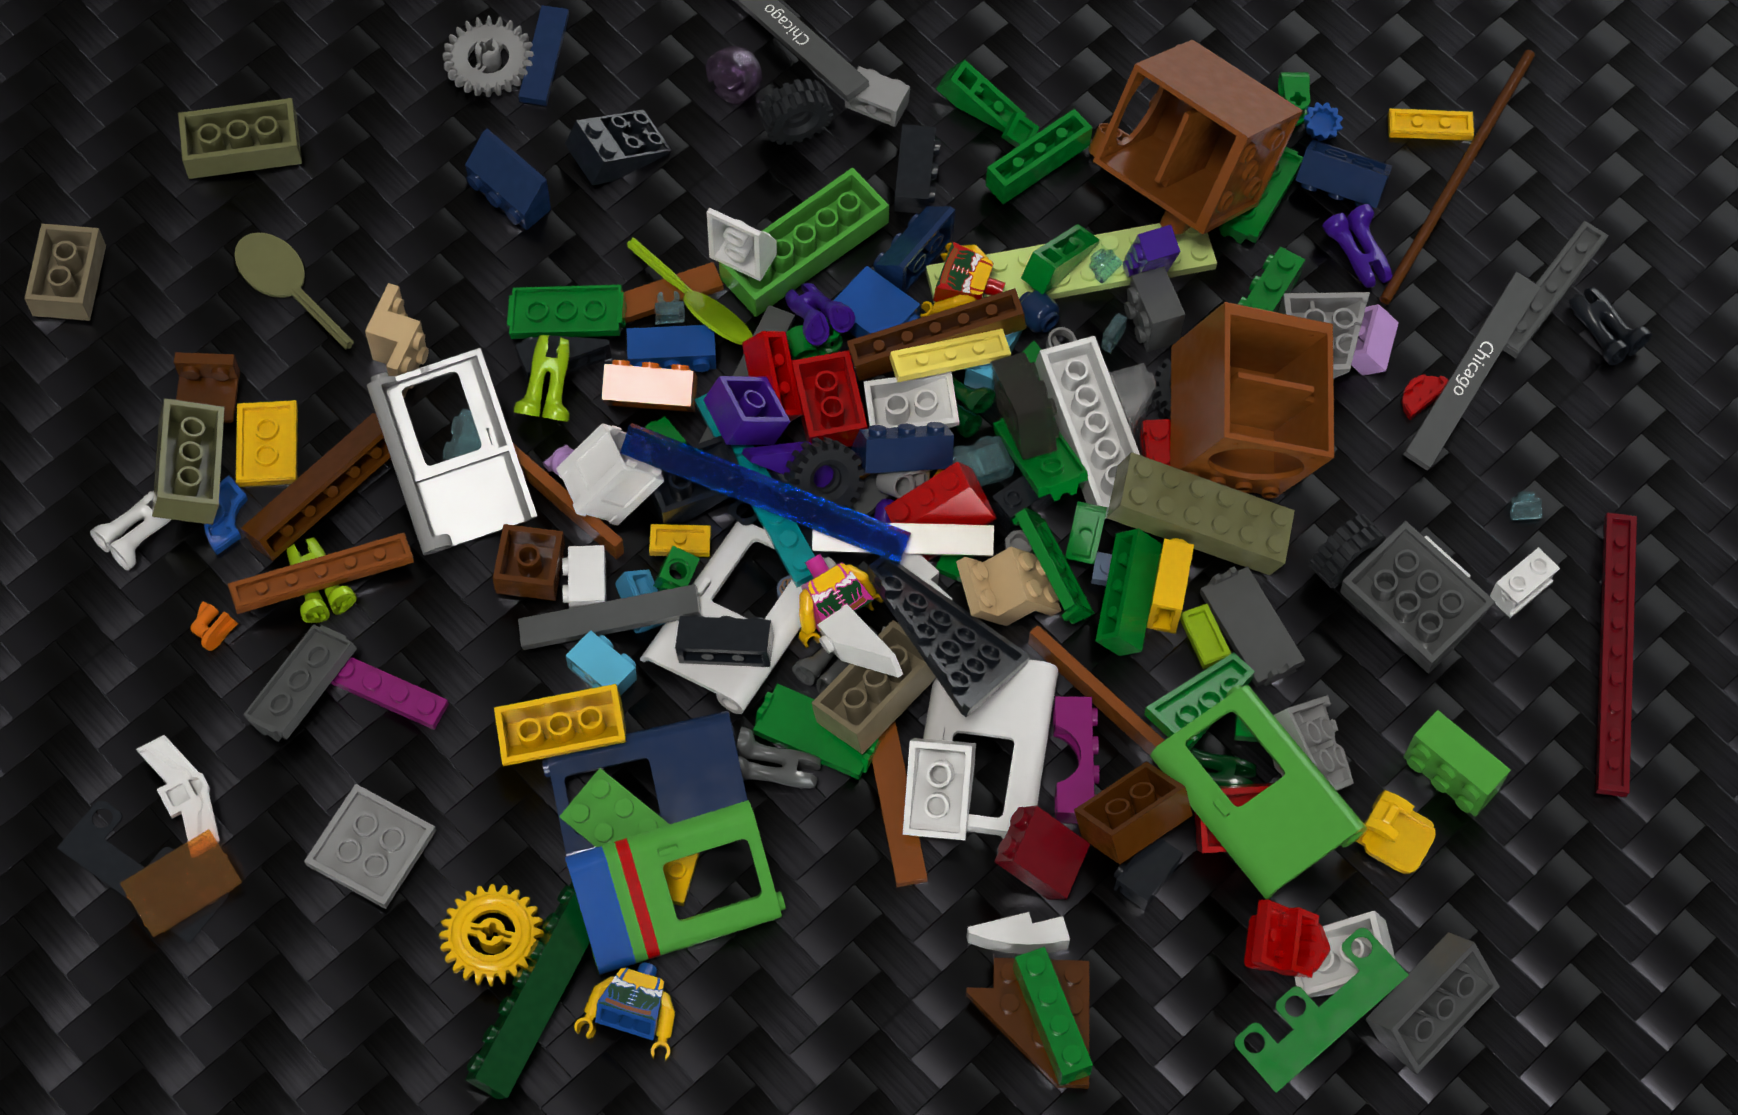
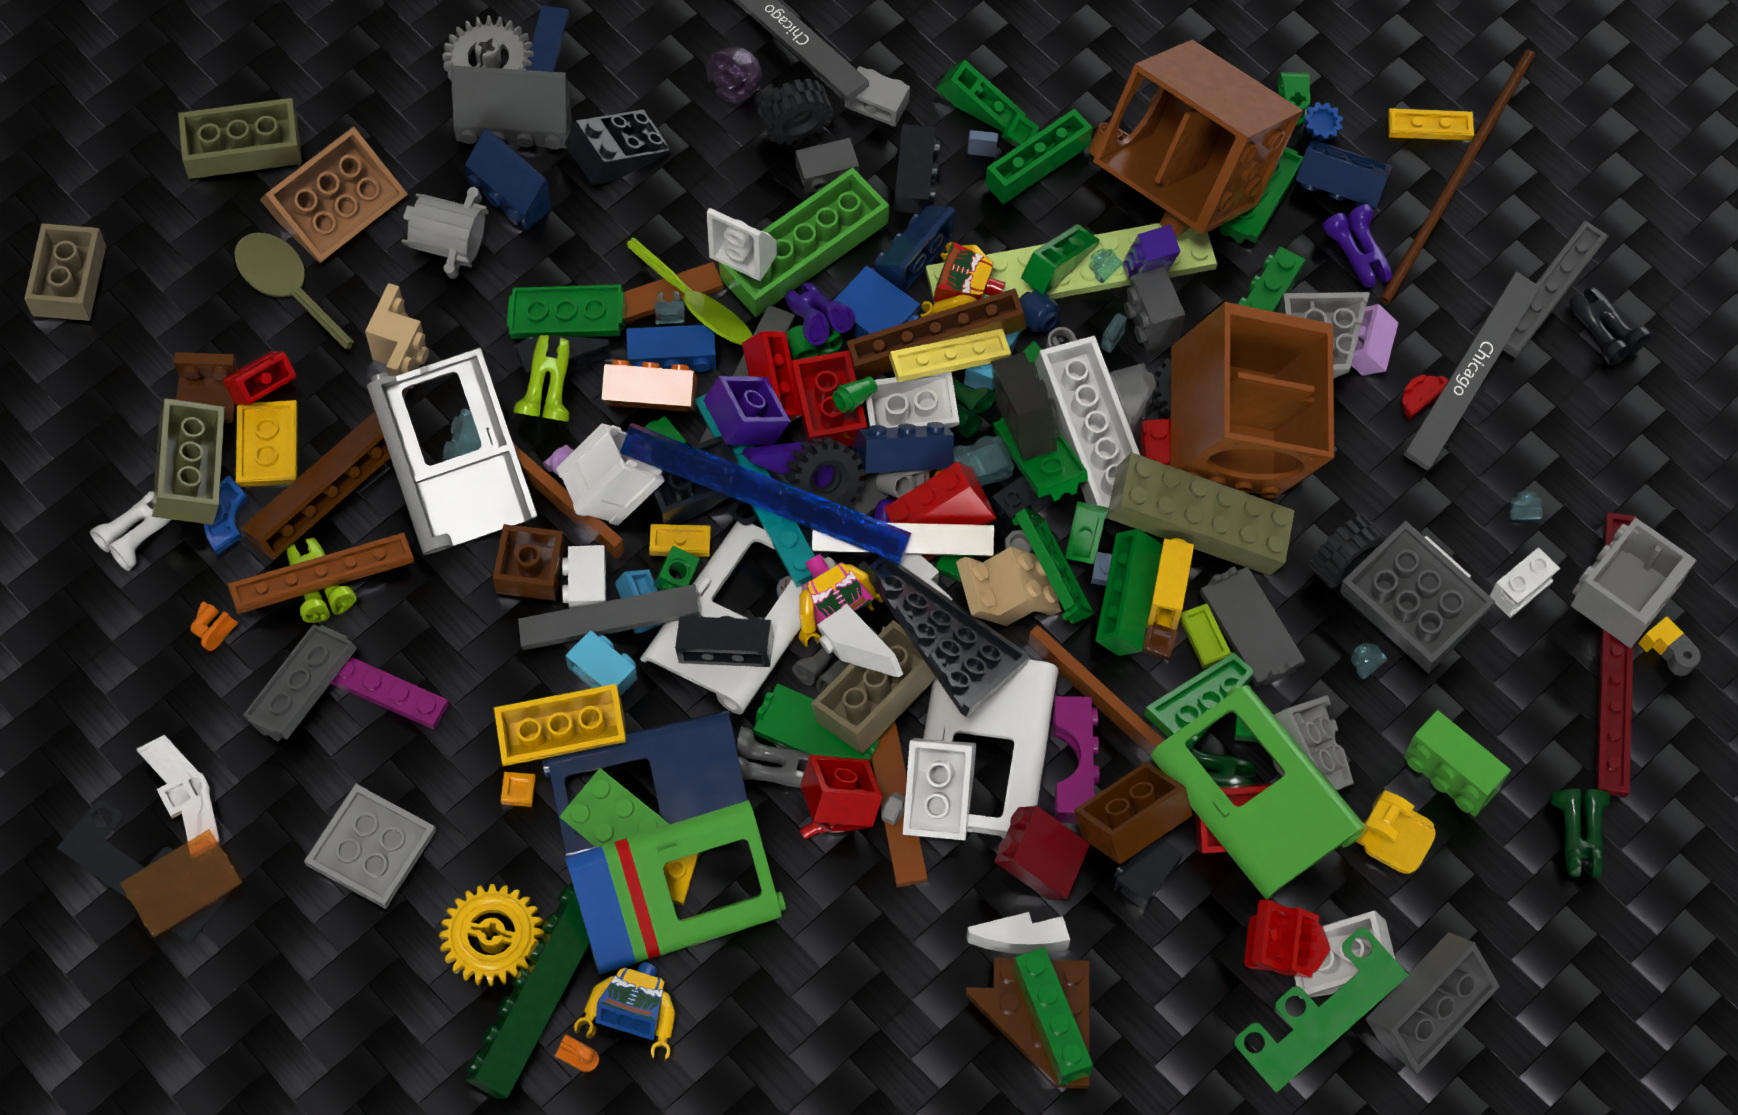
(259, 378): none -> red brick
(334, 195): none -> medium nougat slope
(447, 228): none -> light grey container
(513, 104): none -> dark grey slope
(518, 789): none -> light orange tile
(577, 1054): none -> orange piece
(824, 163): none -> dark grey hinge
(839, 794): none -> red piece
(853, 394): none -> green cone
(893, 808): none -> light grey tile
(982, 143): none -> sand blue tile
(1160, 641): none -> reddish brown tile
(1367, 659): none -> clear light blue plate
(1575, 847): none -> dark green piece
(1631, 581): none -> light grey container
(1673, 646): none -> leg

